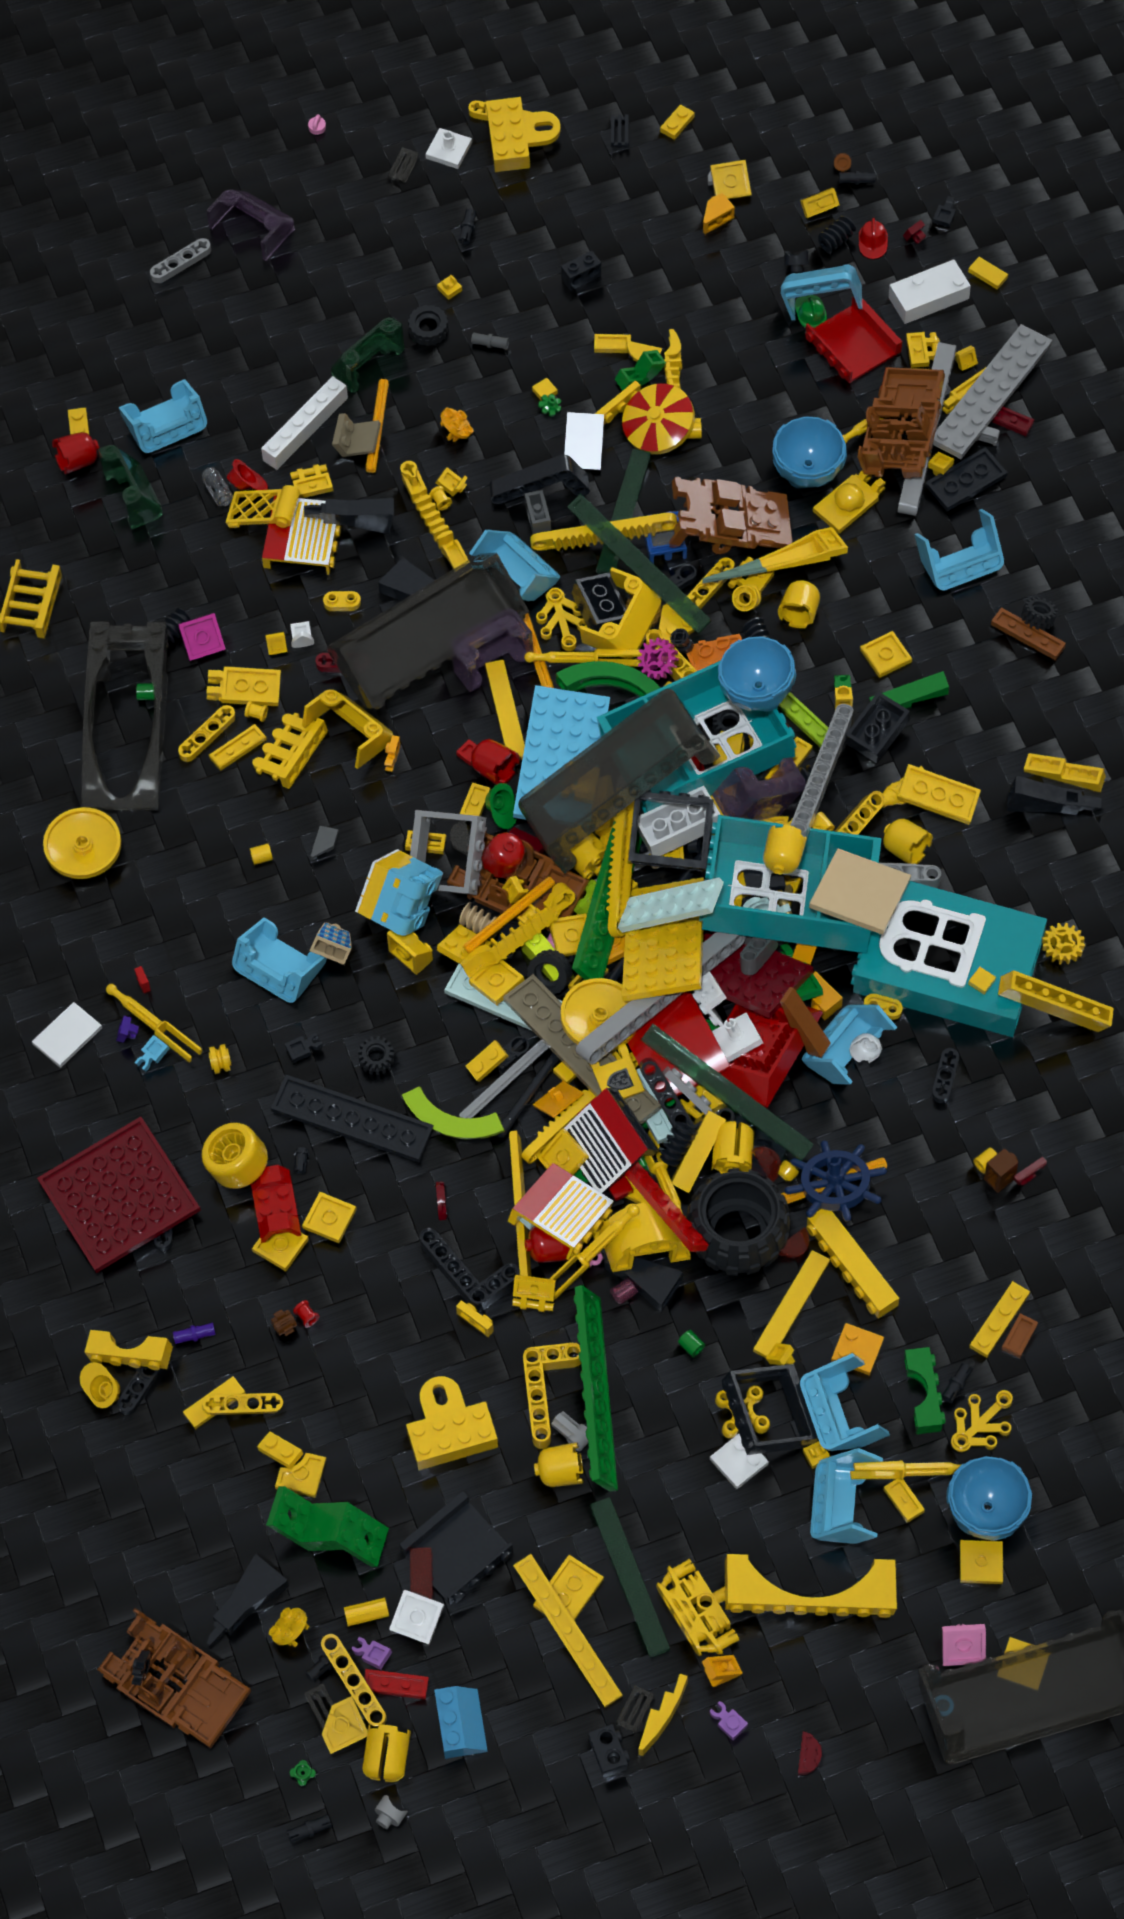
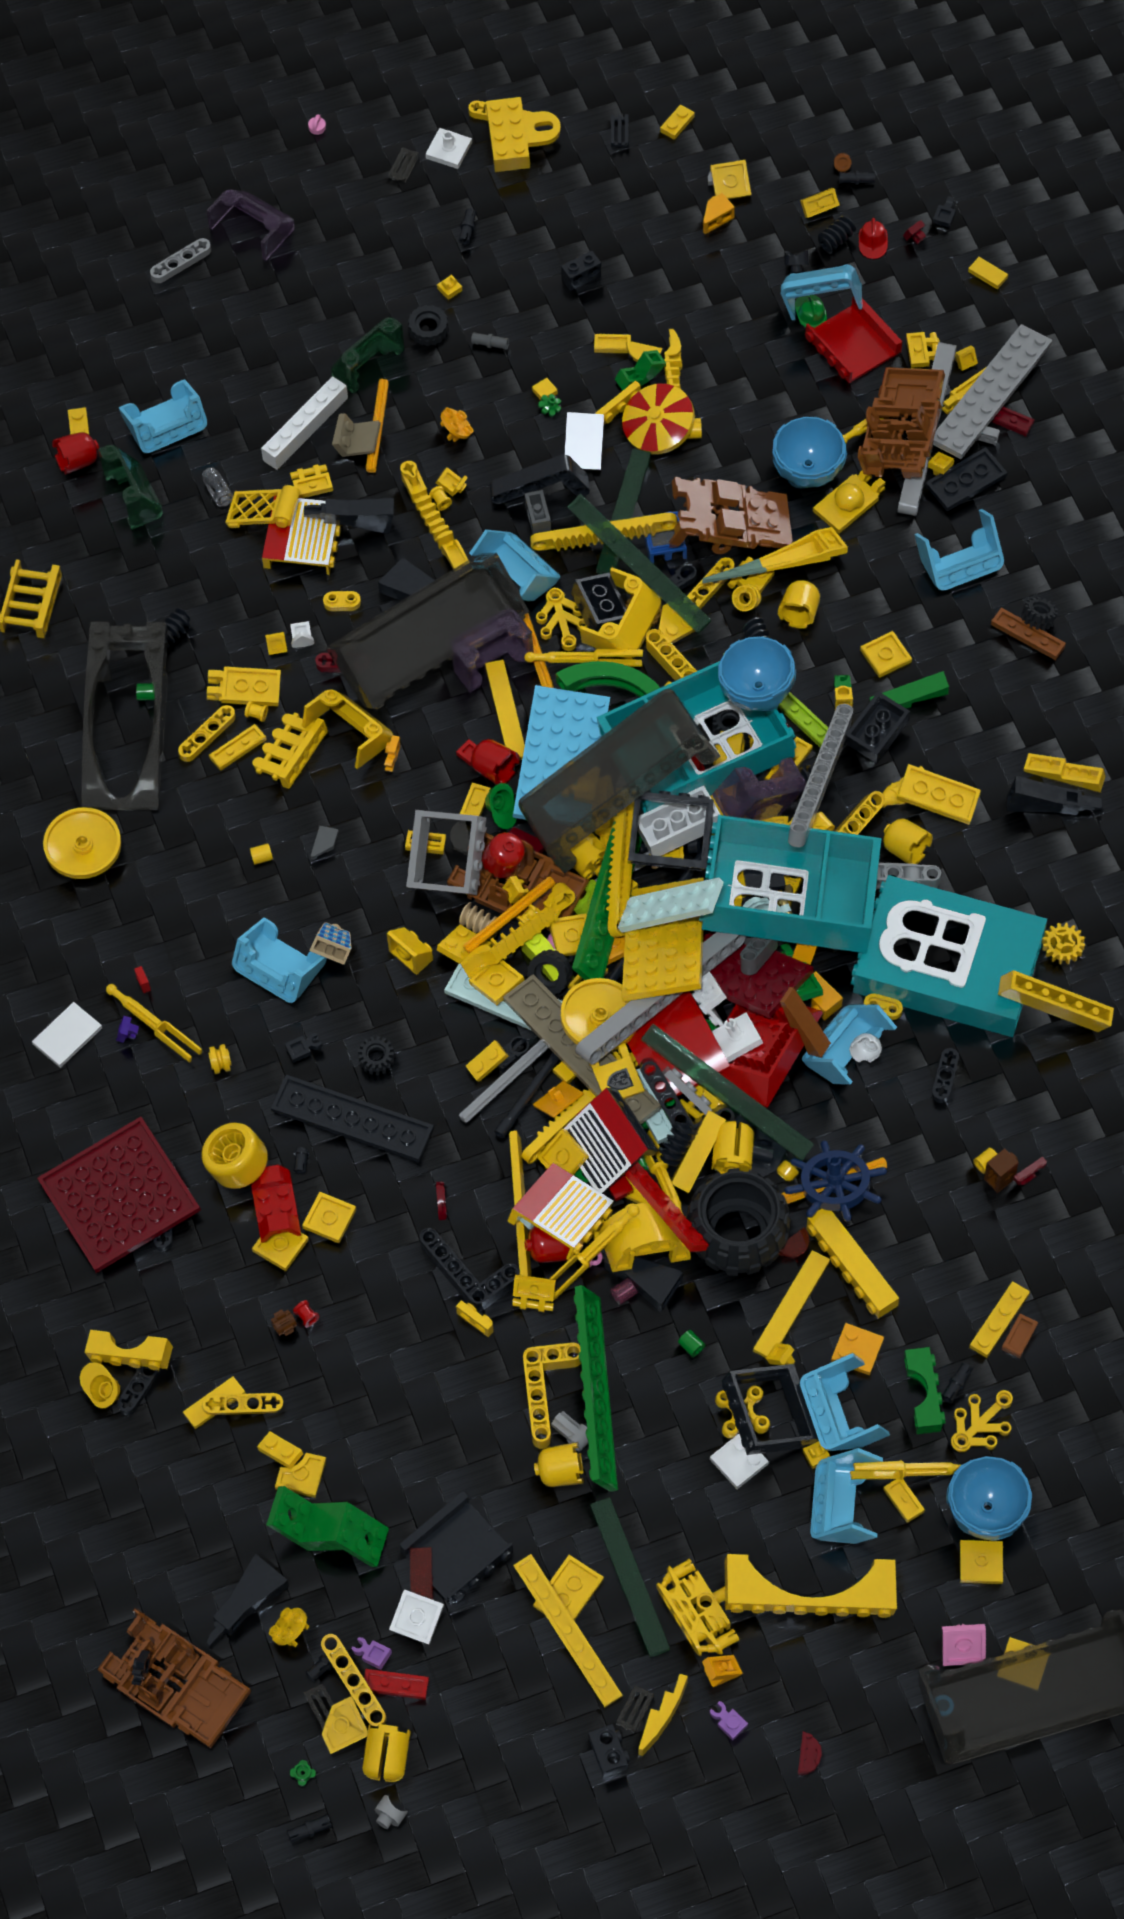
(153, 1050): medium azure plate -> none
(193, 1333): dark purple pin -> none
(201, 636): dark pink plate -> none
(245, 478): red piece -> none
(366, 1611): yellow axle -> none
(398, 892): medium azure piece -> none
(450, 1125): lime tile -> none
(451, 1428): yellow brick -> none
(460, 1721): dark azure slope -> none
(650, 661): dark pink gear -> none
(682, 641): black wheel -> none
(710, 652): orange wing -> none
(768, 1160): clear red tile -> none
(784, 849): yellow cylinder -> none
(860, 891): tan tile -> none
(929, 291): white brick -> none
(982, 980): yellow tile -> none

